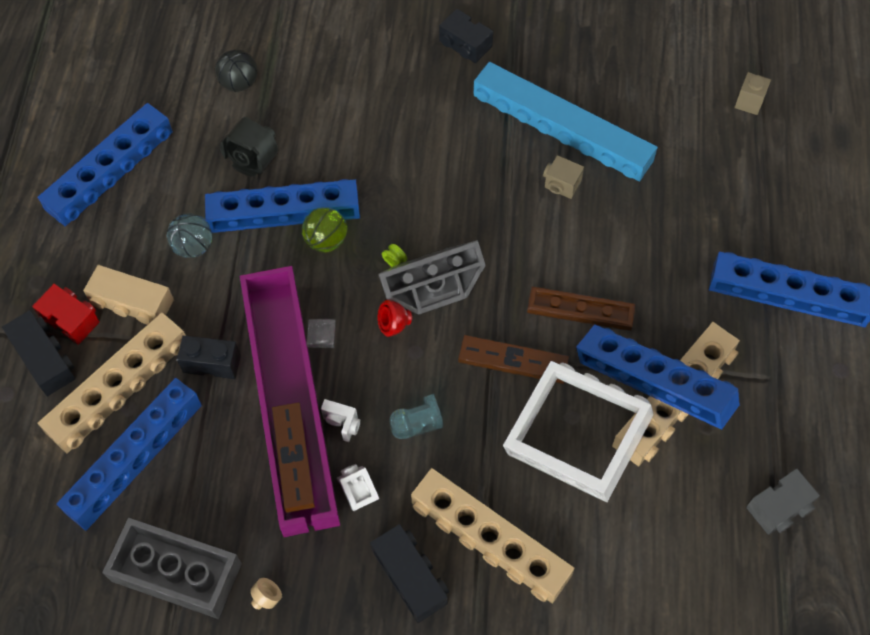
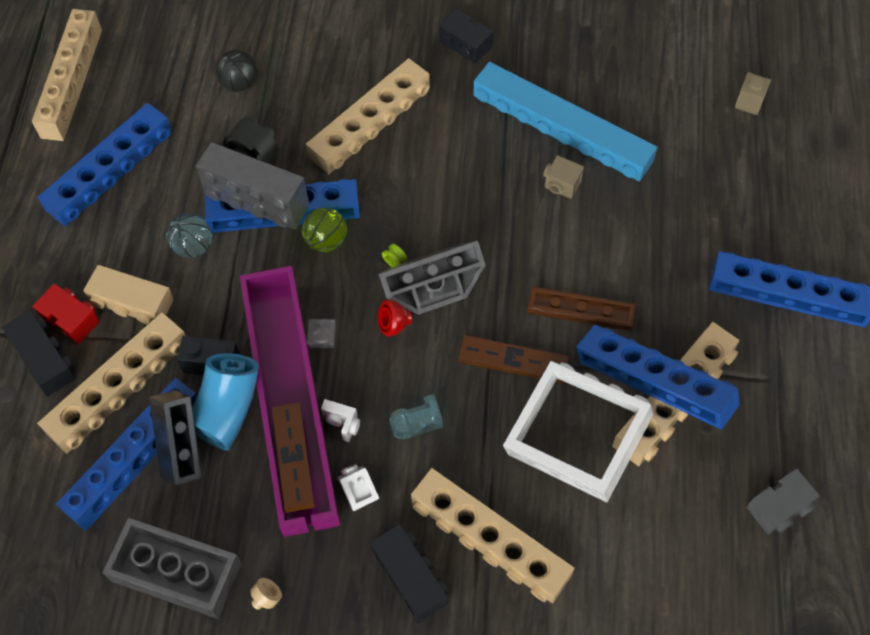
(67, 75): none -> tan brick
(175, 437): none -> black brick
(224, 398): none -> dark azure brick
(253, 186): none -> flat silver brick
(368, 116): none -> tan brick

